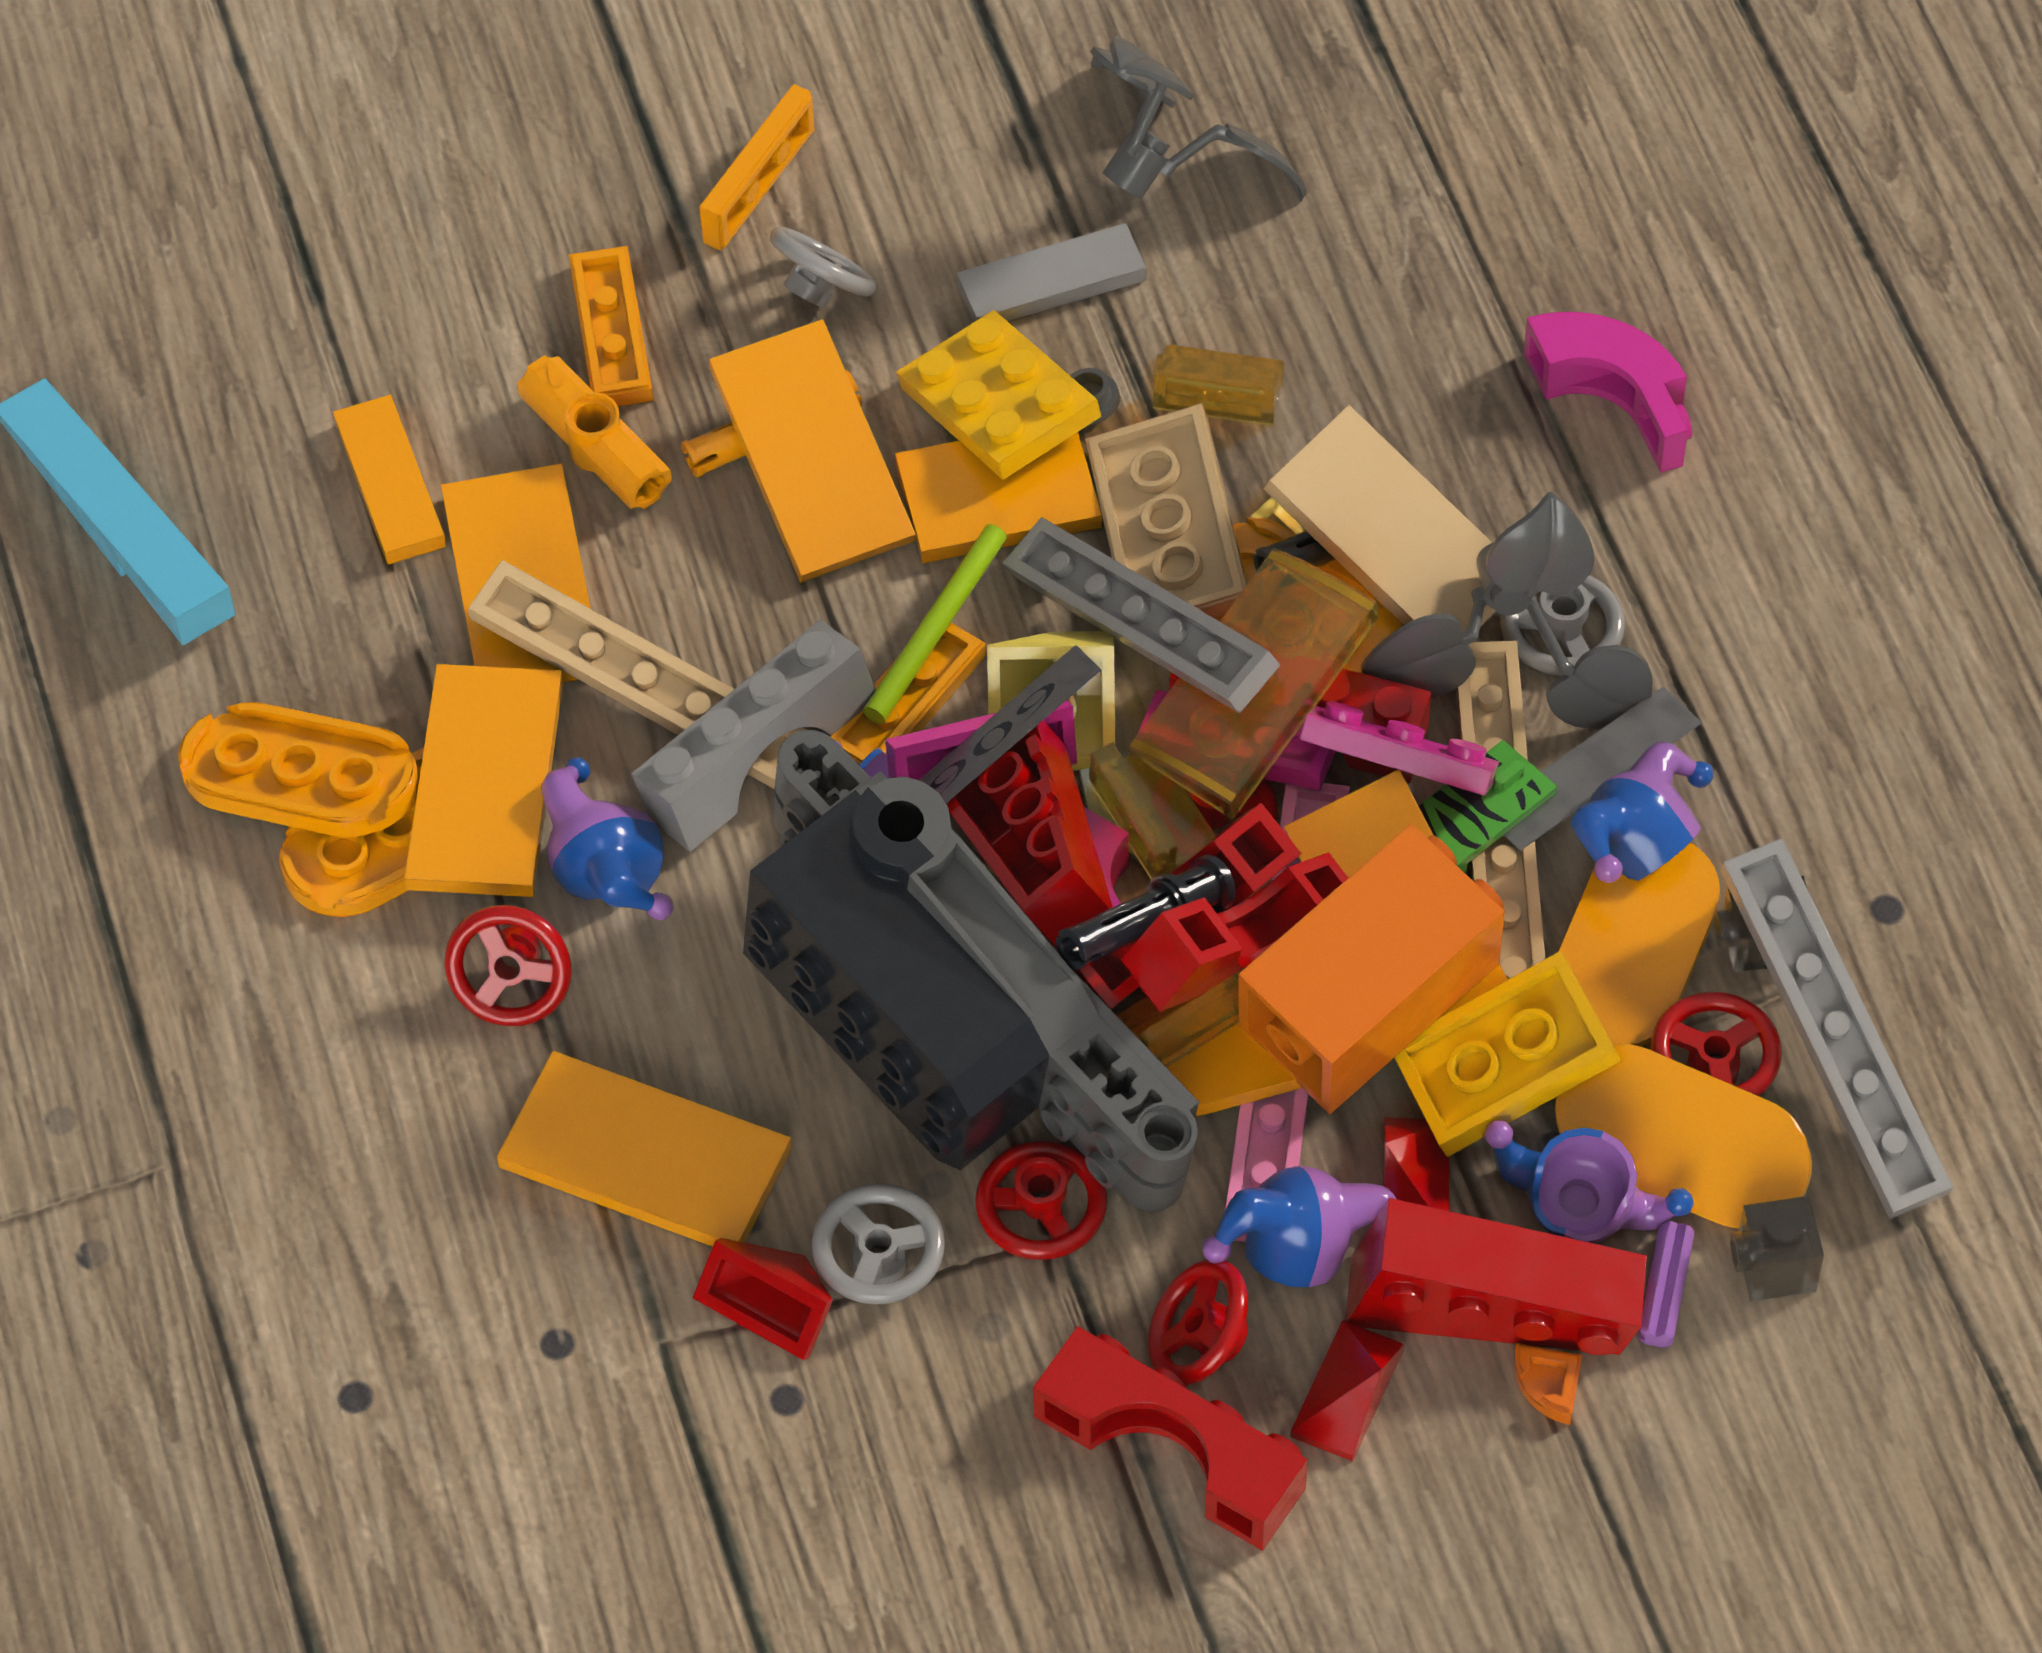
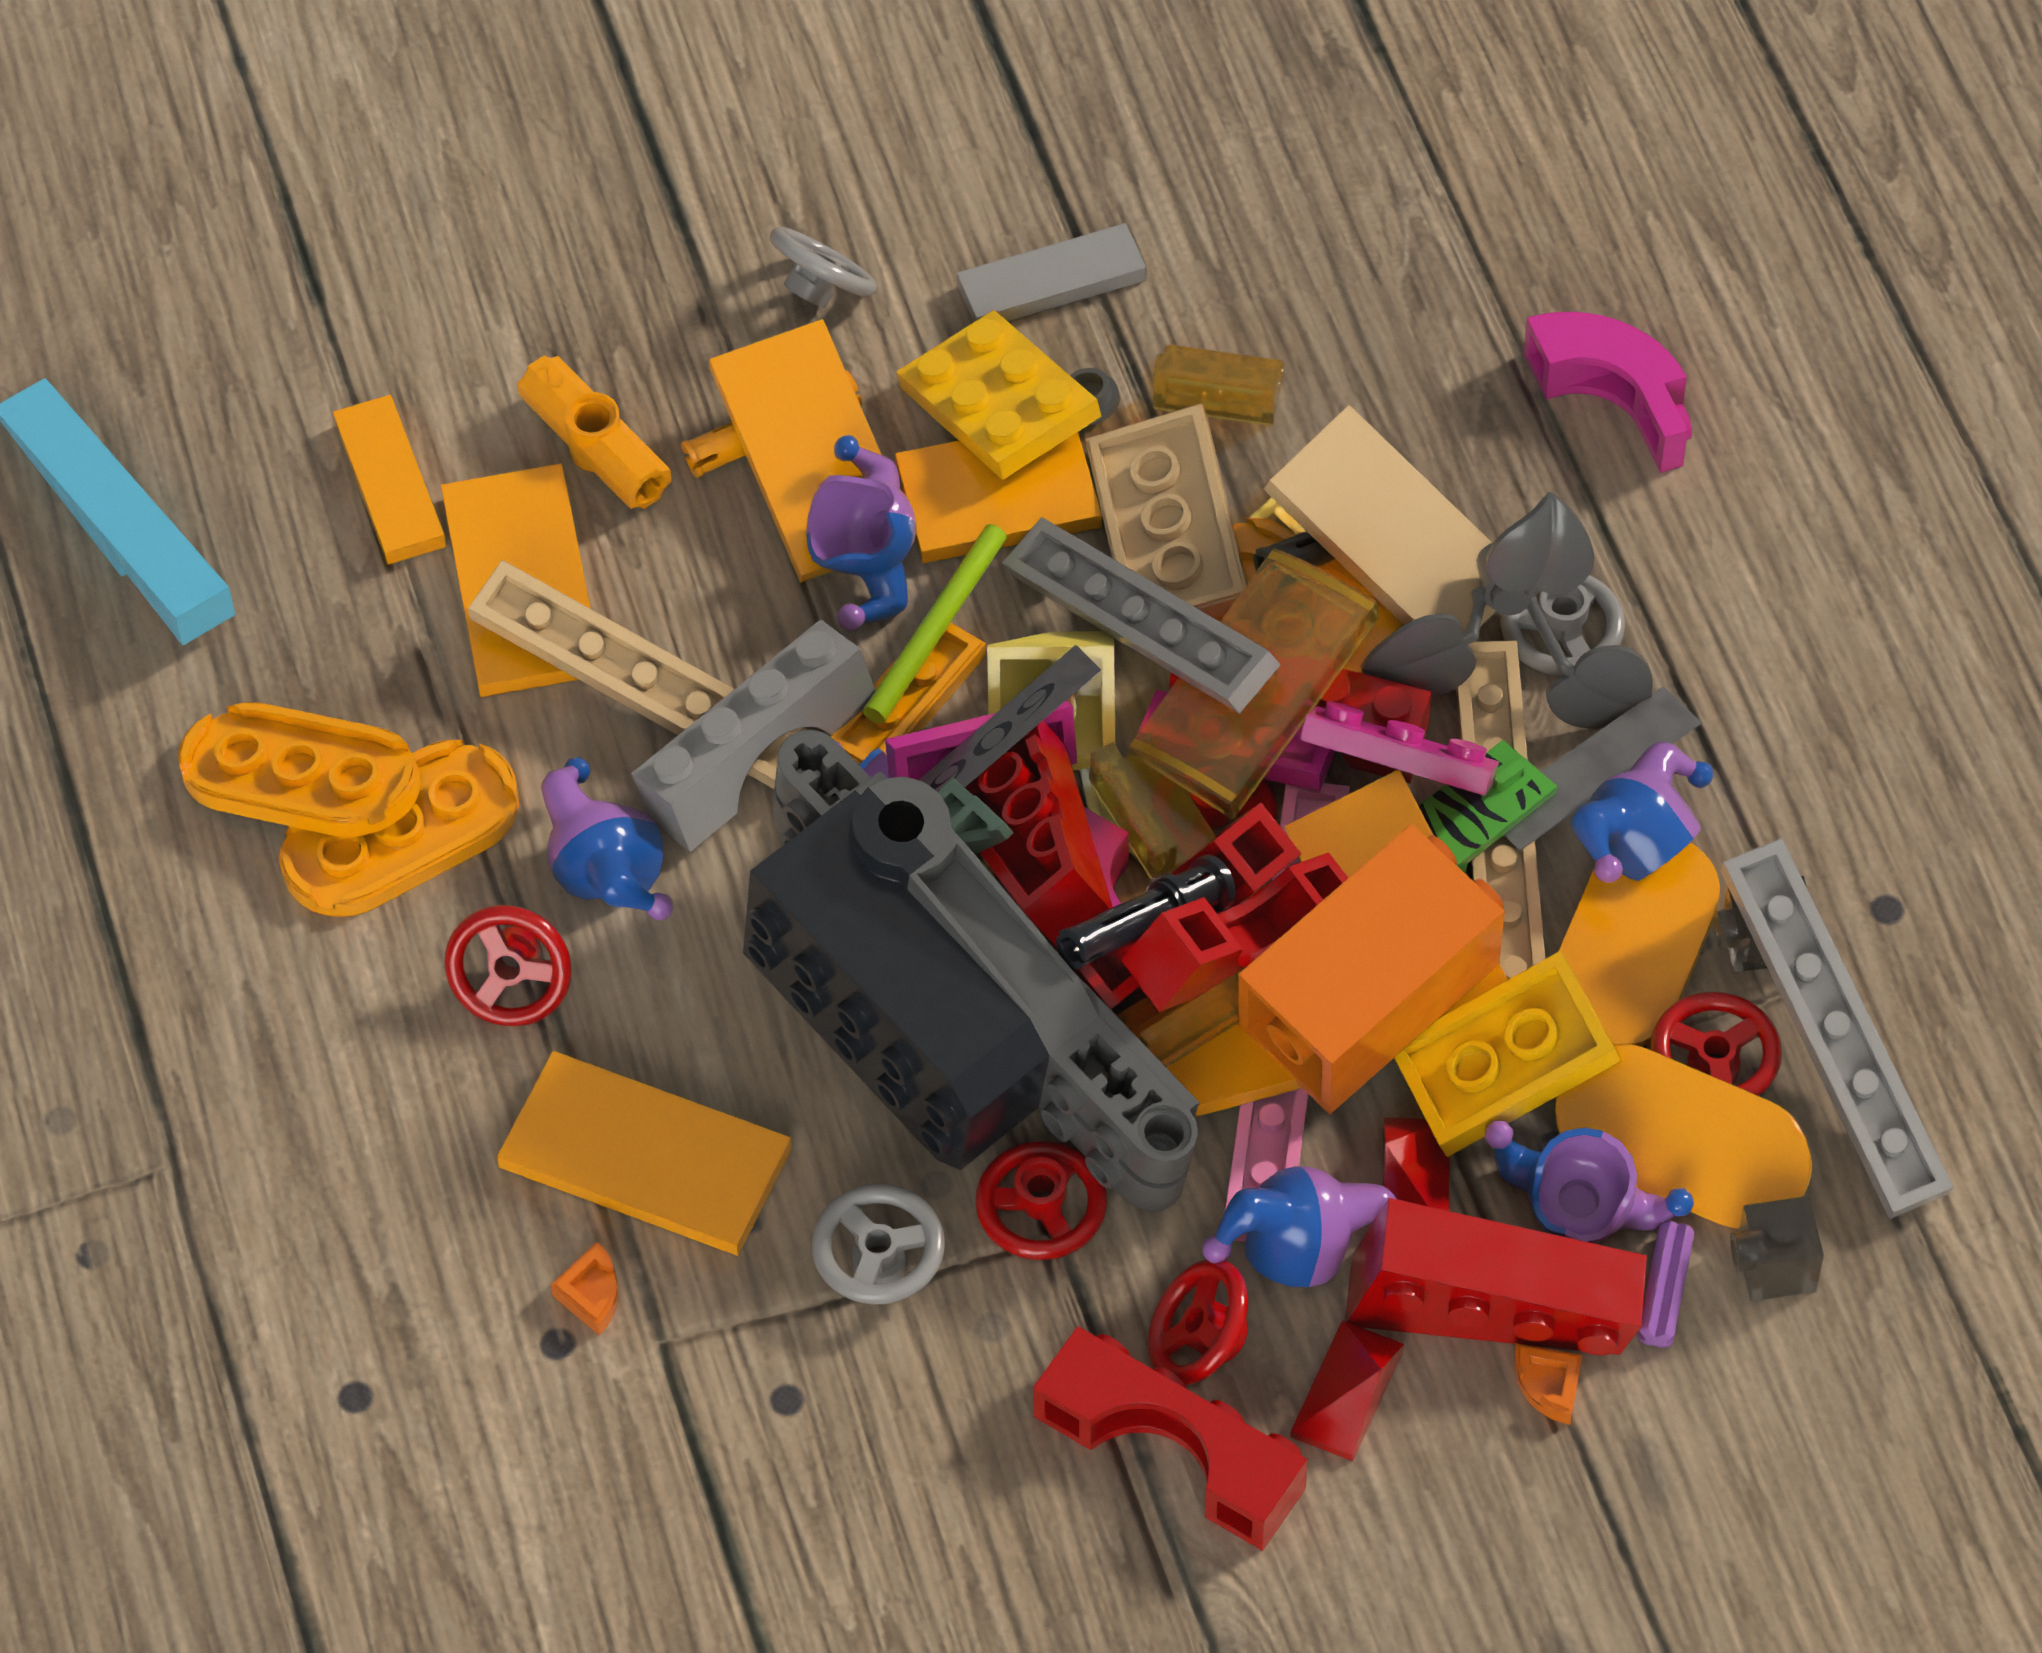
(482, 780): light orange tile -> none
(589, 1288): none -> orange tile
(611, 325): light orange tile -> none
(757, 167): light orange tile -> none
(766, 1293): red slope -> none
(864, 531): none -> medium lavender piece
(972, 818): none -> sand green slope
(1142, 152): dark grey plant -> none

